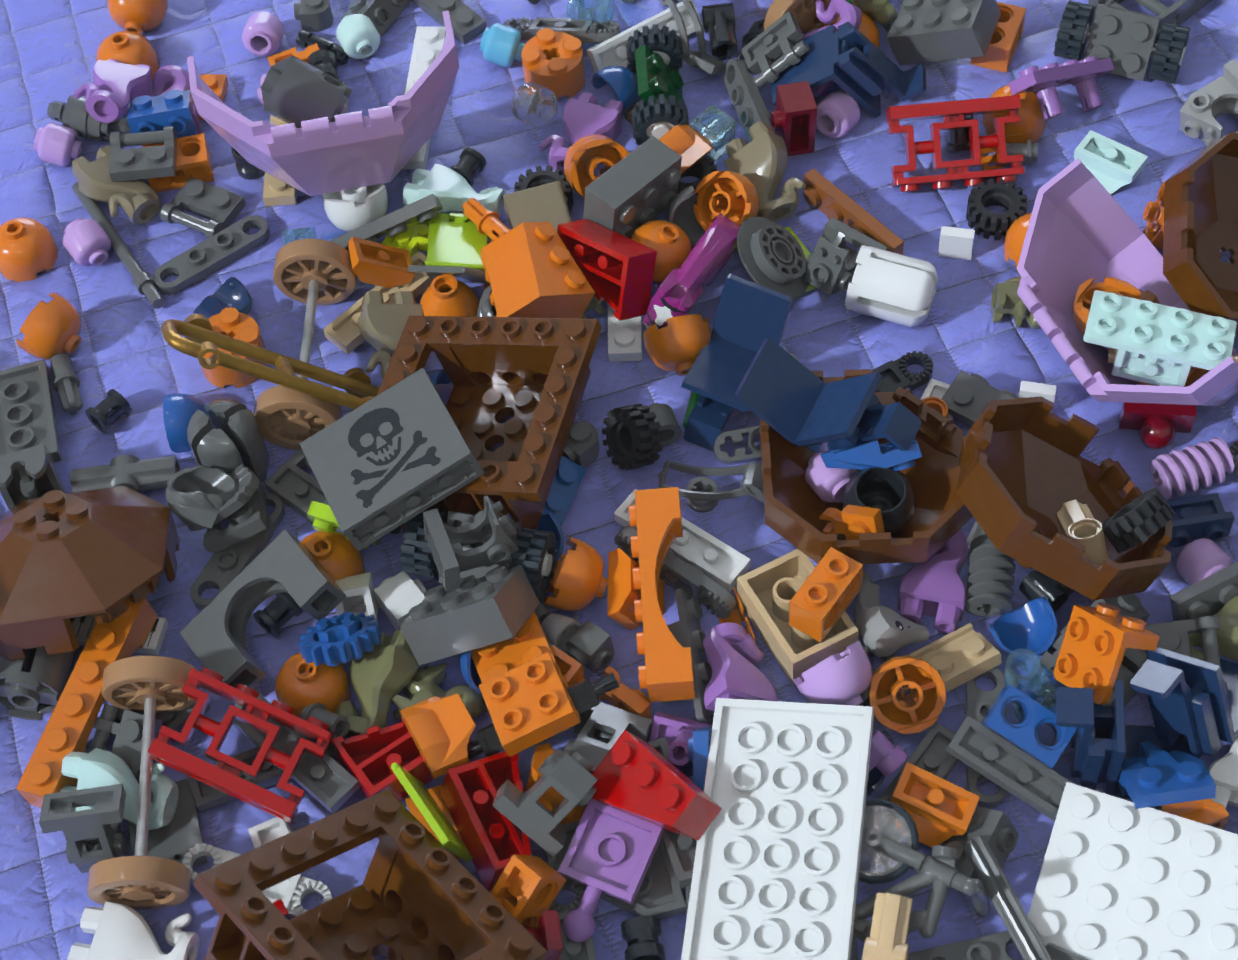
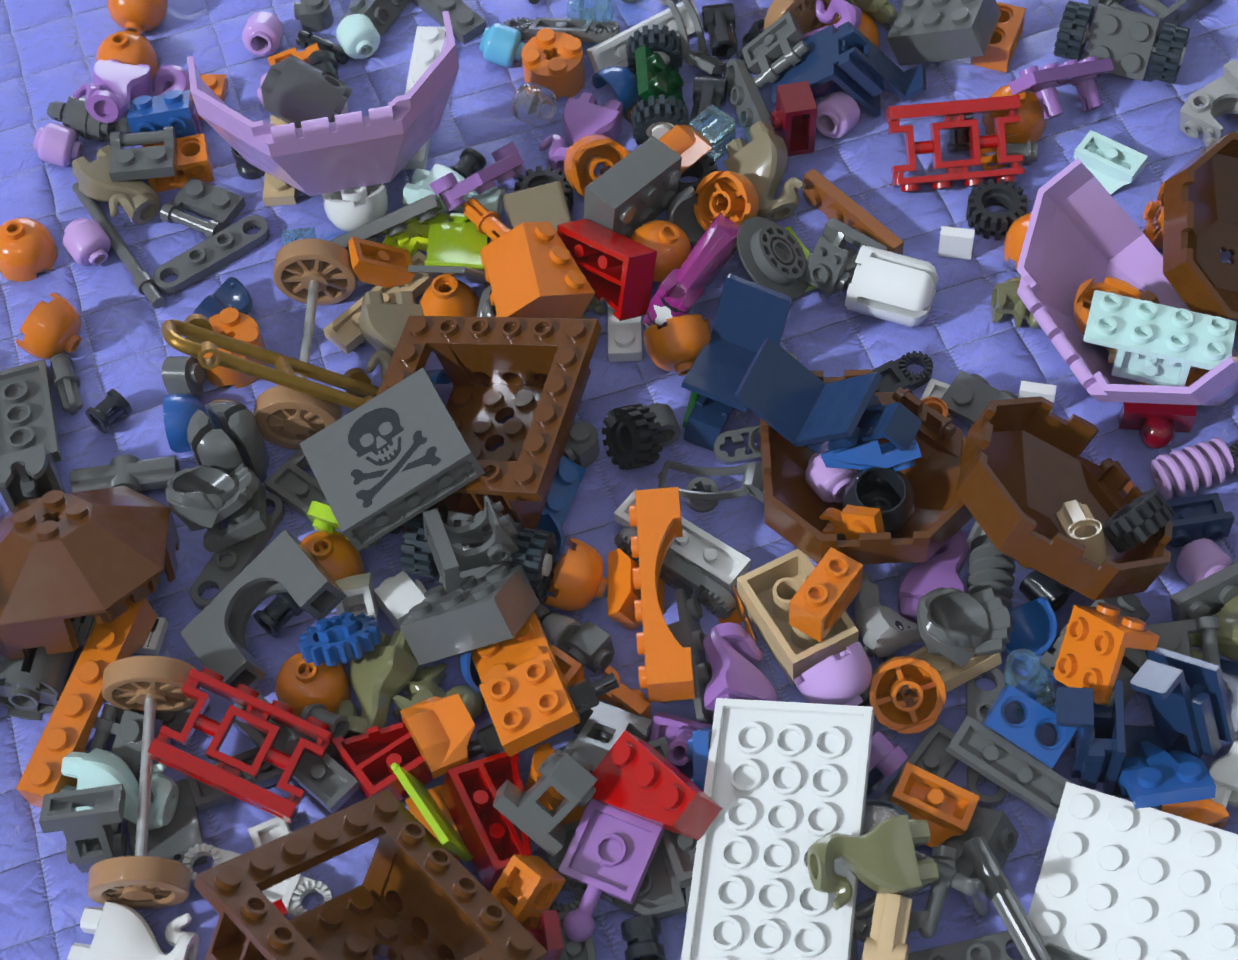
(183, 375): none -> dark grey plate
(507, 166): none -> medium lavender plate
(708, 91): none -> black piece
(880, 859): none -> olive hips
(963, 623): none -> dark grey hair

